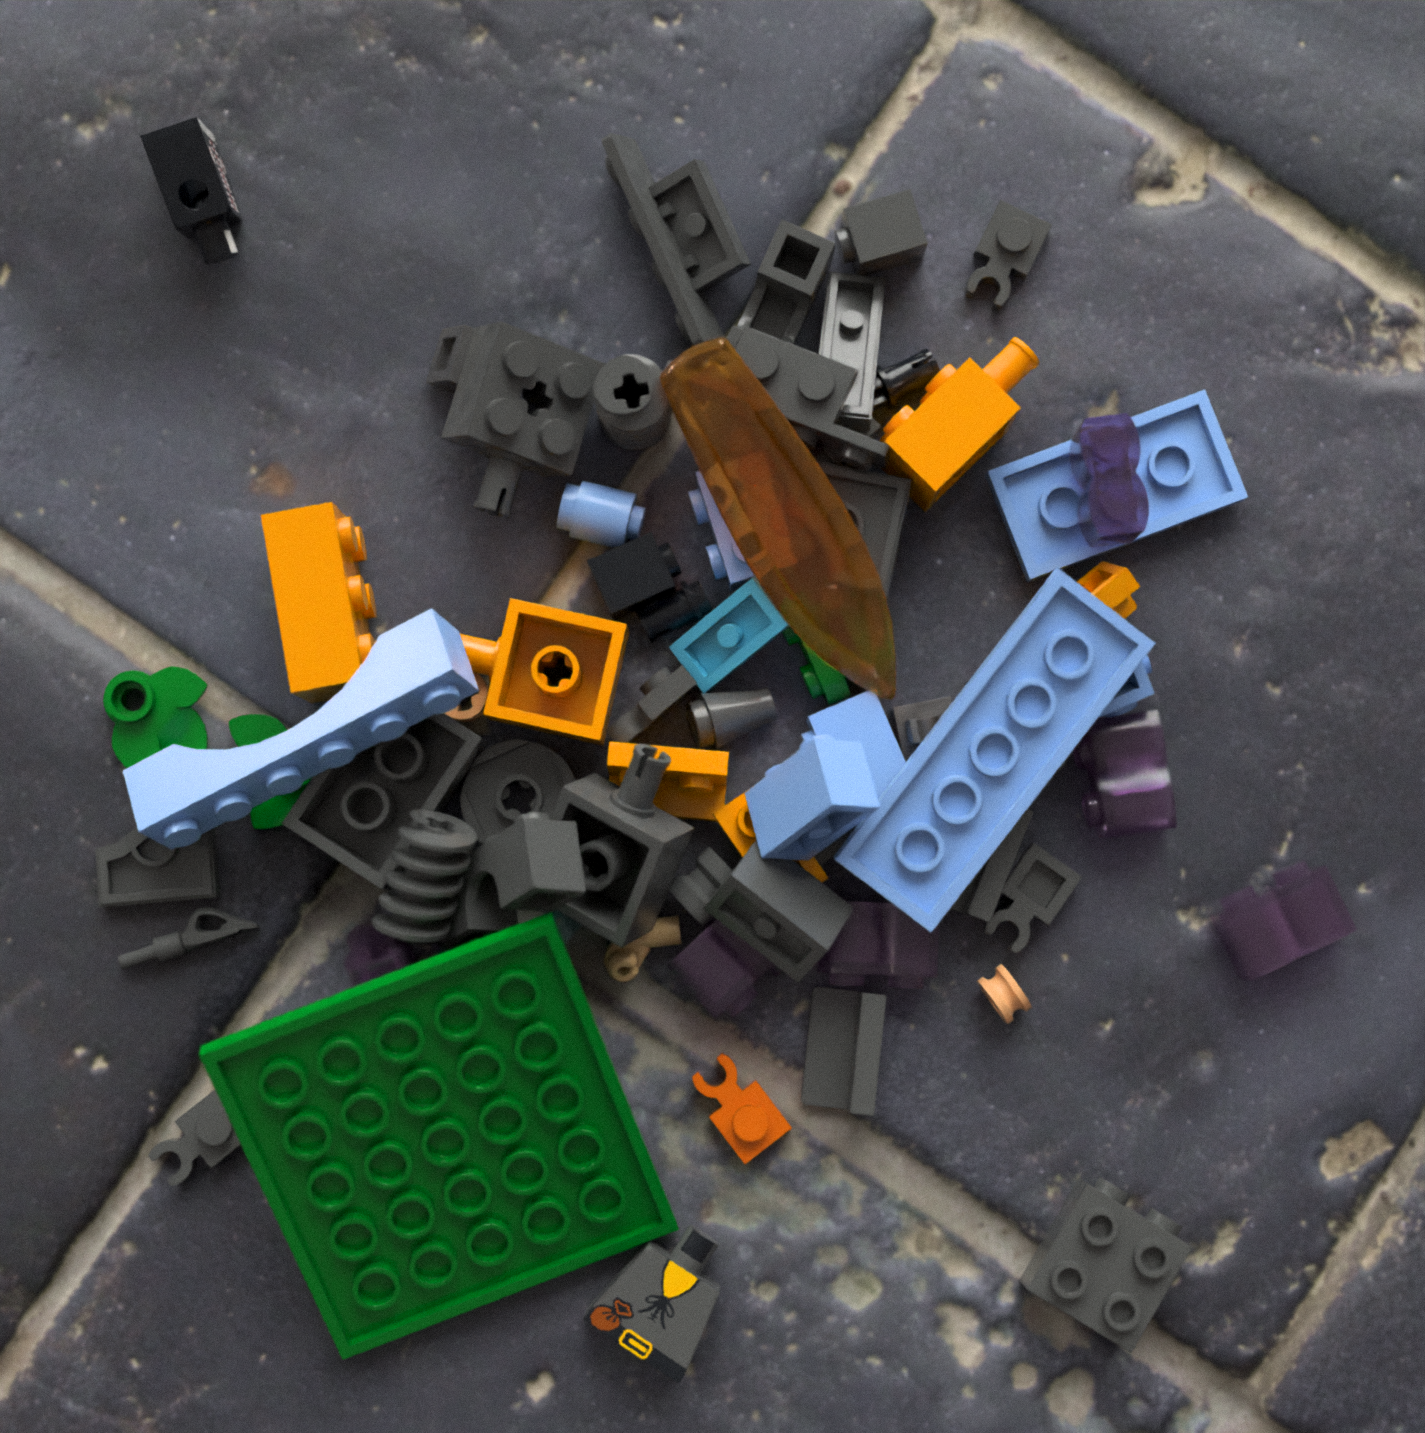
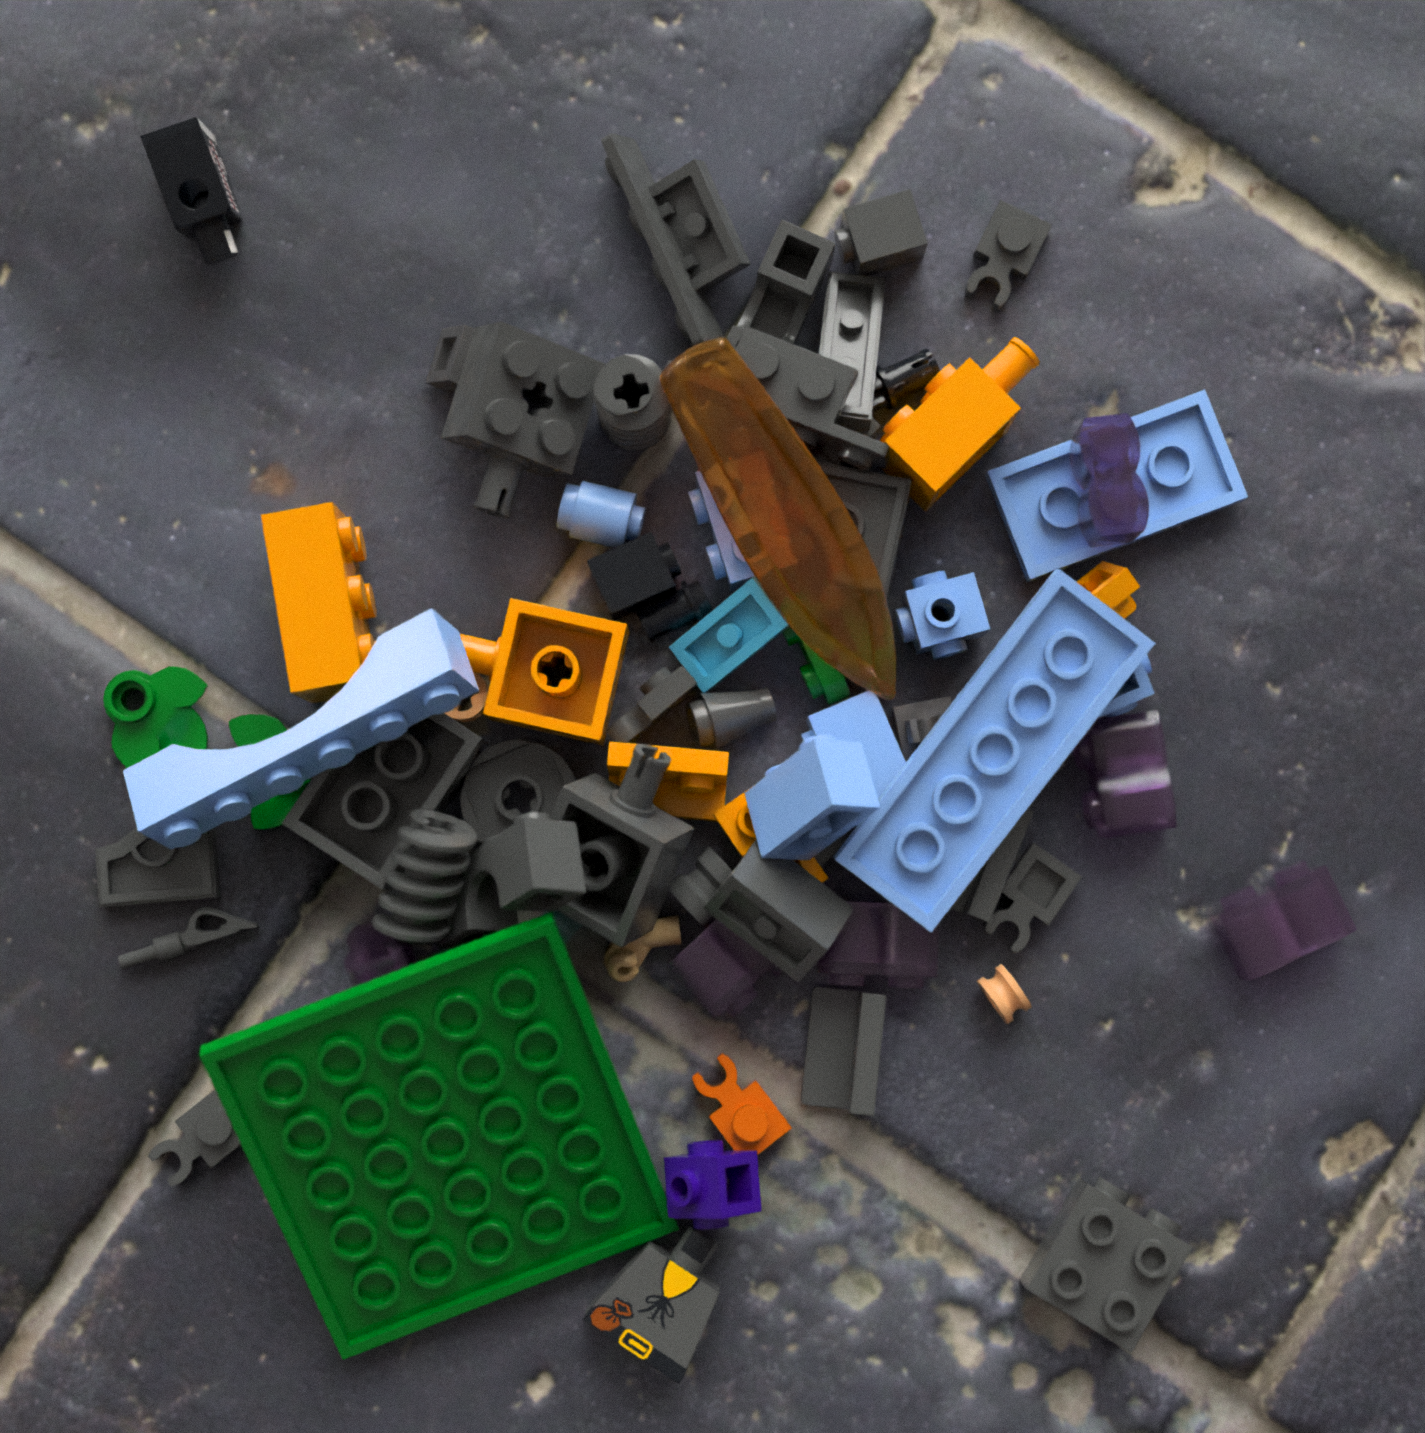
(700, 1186): none -> dark purple brick
(960, 602): none -> light blue brick

